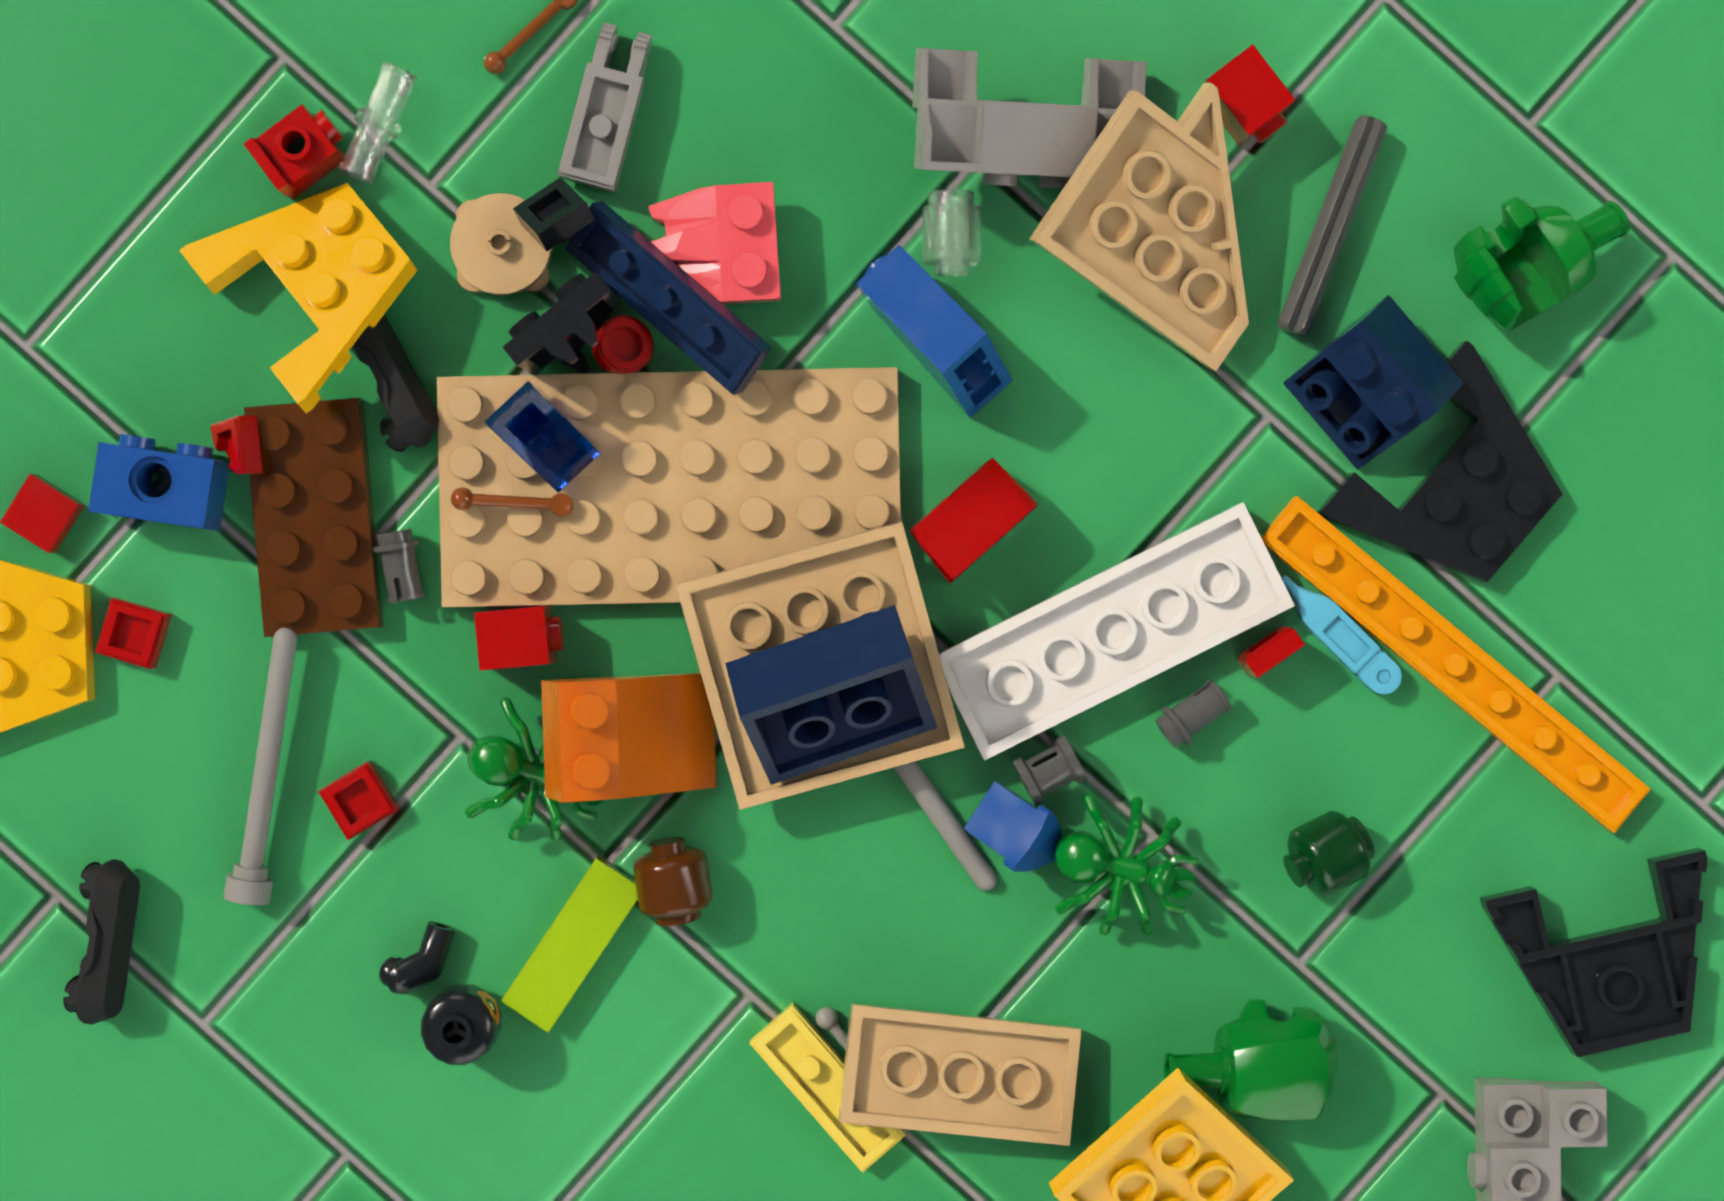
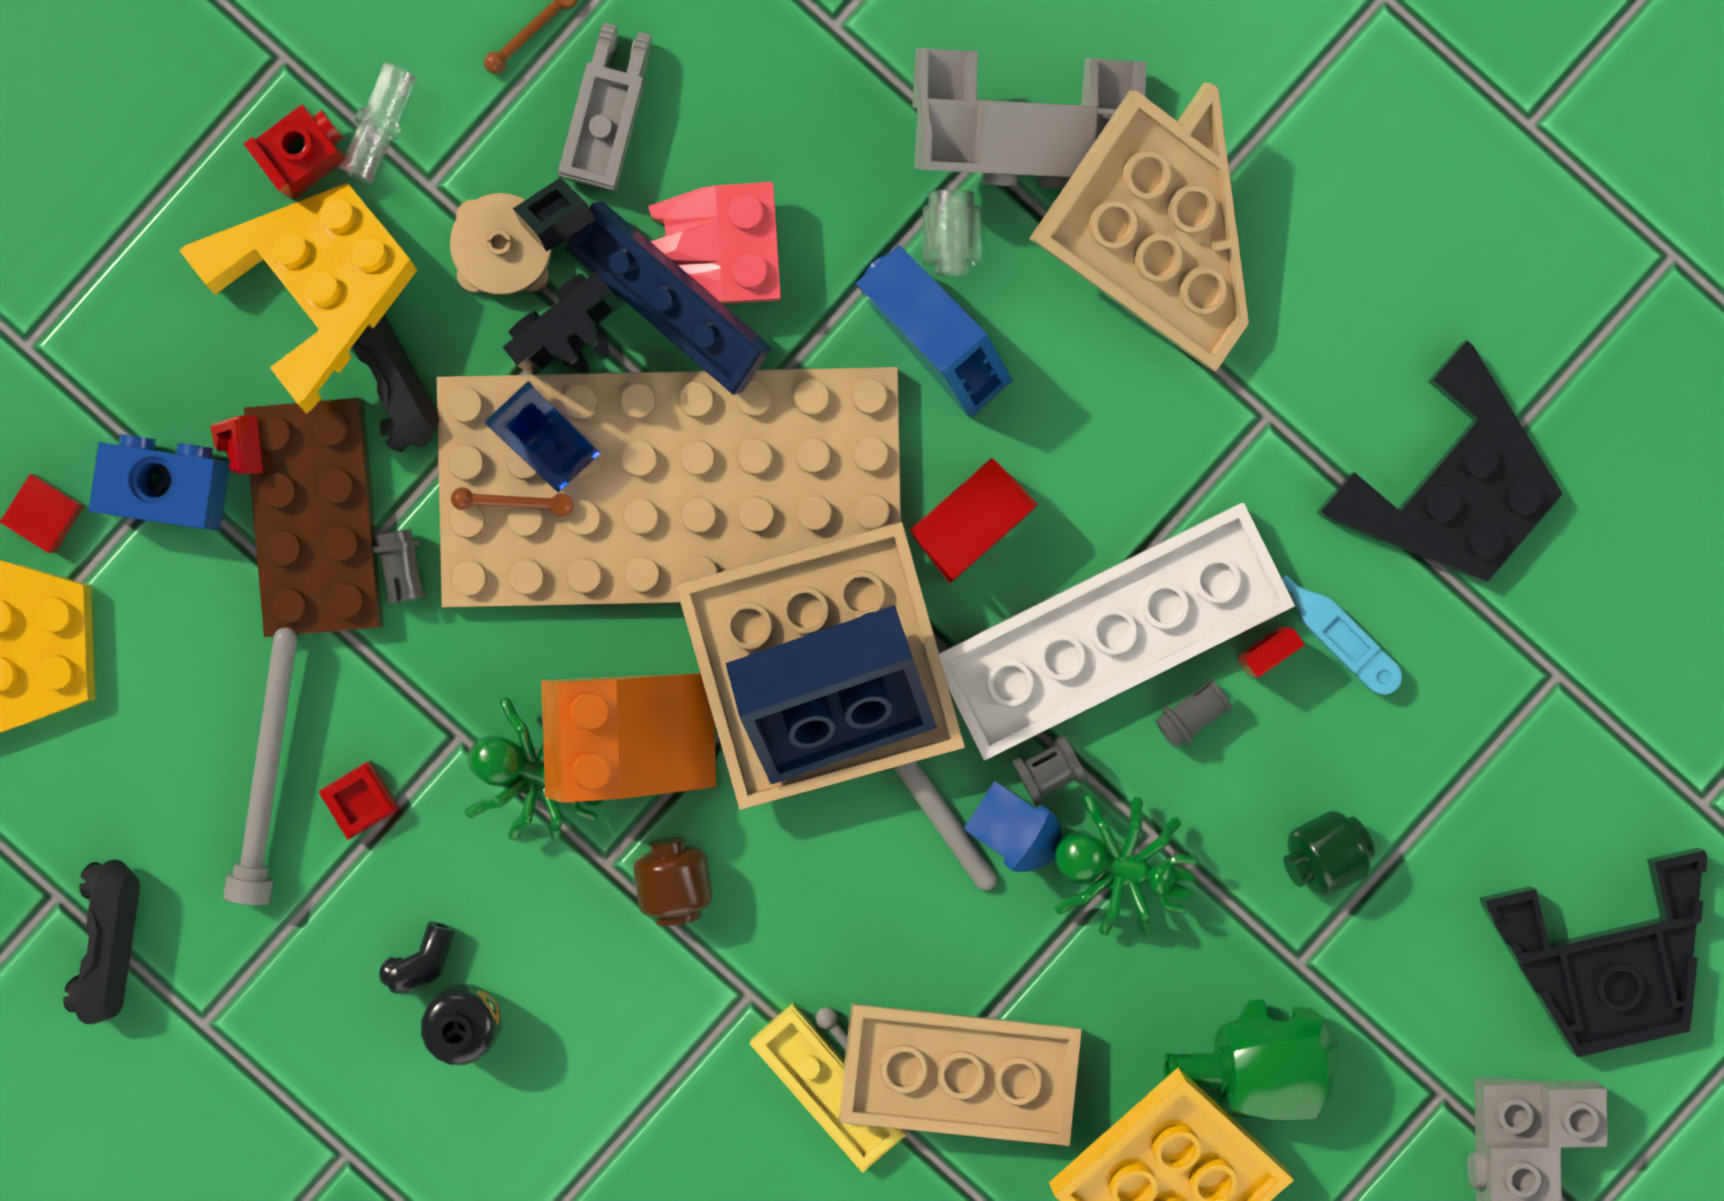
(133, 633): red tile -> none
(518, 637): red brick -> none
(572, 944): lime tile -> none
(623, 345): red tile -> none
(1251, 97): red brick -> none
(1332, 225): dark grey axle -> none
(1374, 383): dark blue slope -> none
(1454, 664): light orange tile -> none
(1533, 258): green piece -> none

